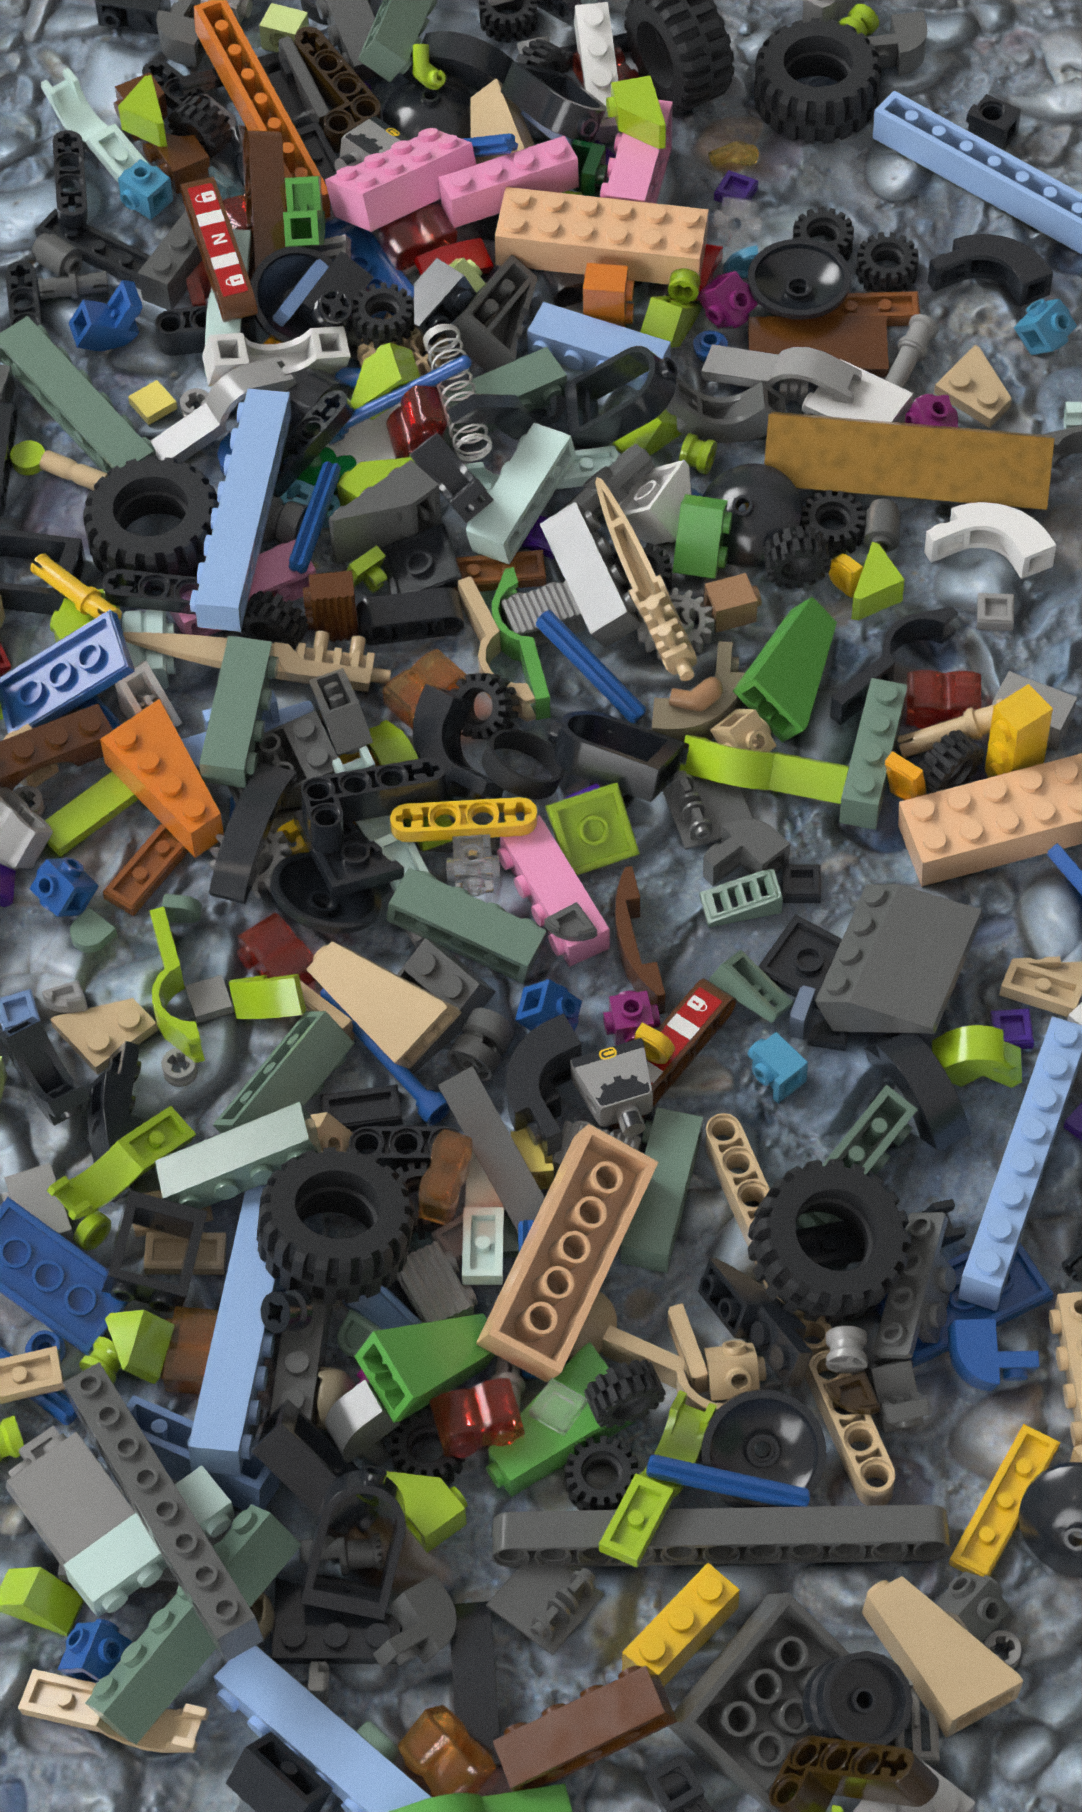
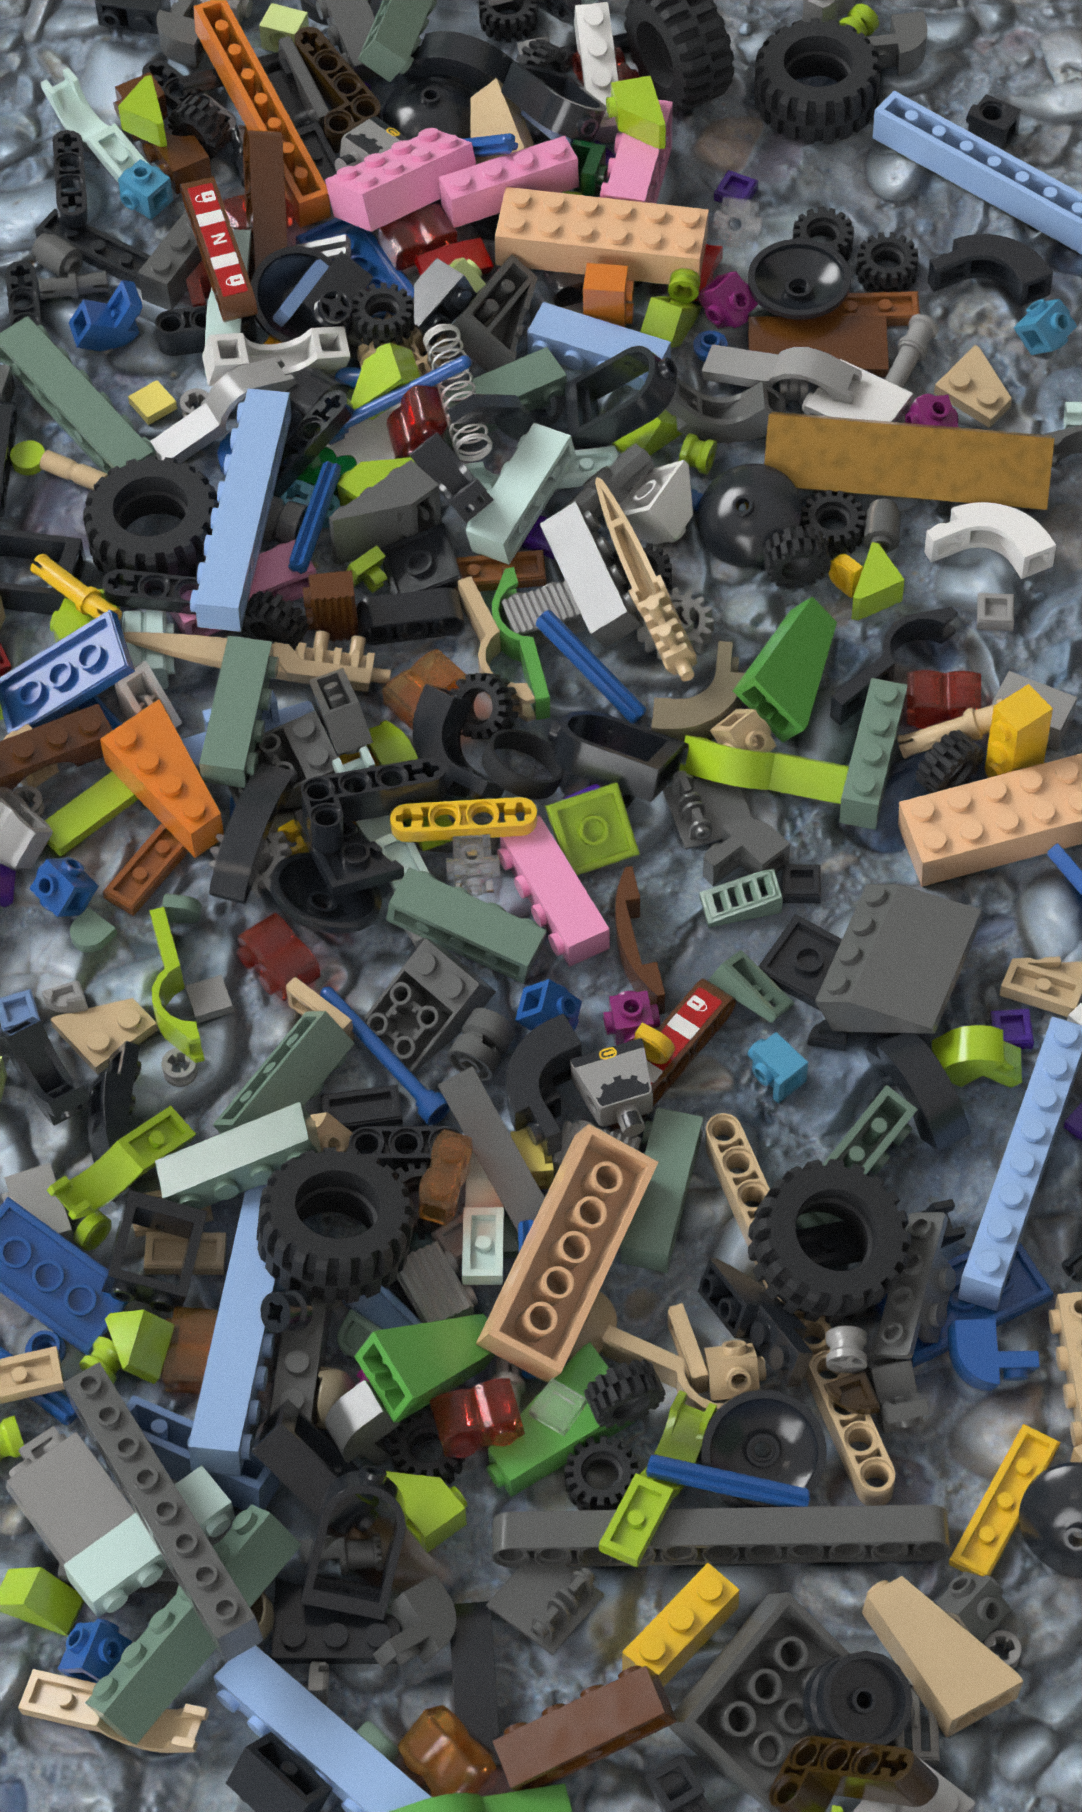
(226, 185): clear light blue slope -> none
(267, 997): lime slope -> none
(305, 215): bright green brick -> none
(386, 1006): tan slope -> none
(424, 71): lime arm -> none
(571, 924): dark grey tile -> none
(698, 698): medium nougat arm -> none
(701, 536): bright green brick -> none
(732, 602): medium nougat brick -> none
(735, 152): clear yellow arm -> none
(740, 261): dark azure tile -> none
(801, 1012): sand blue tile -> none
(904, 777): light orange tile -> none

